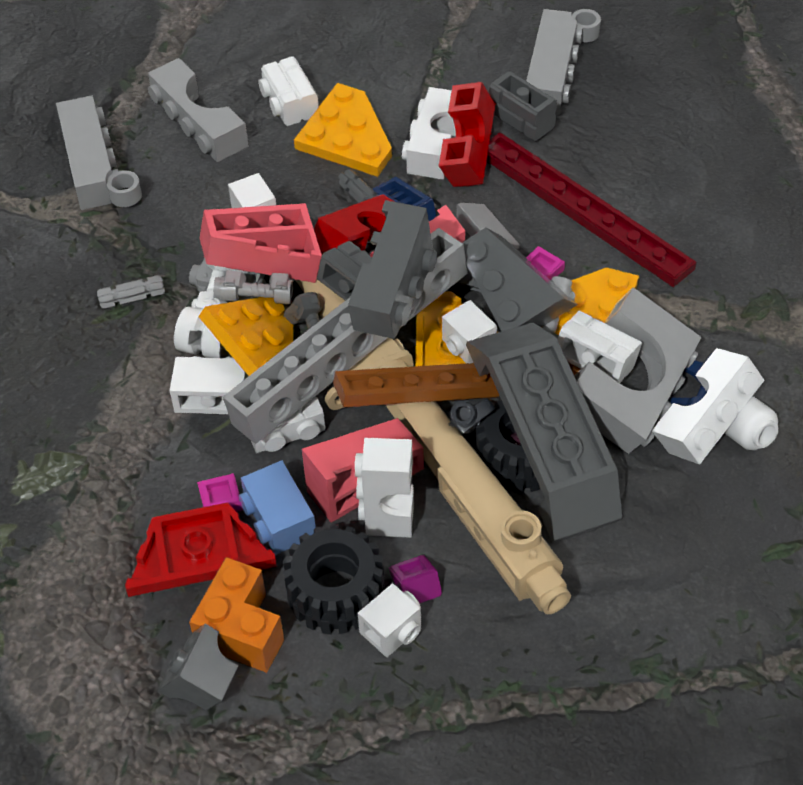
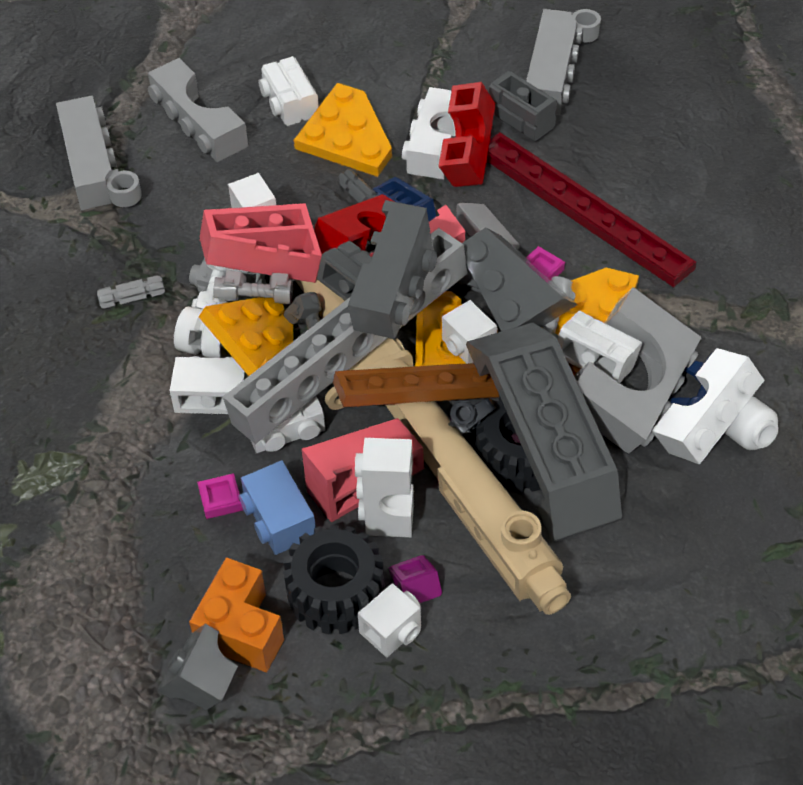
(192, 547): red wing -> none

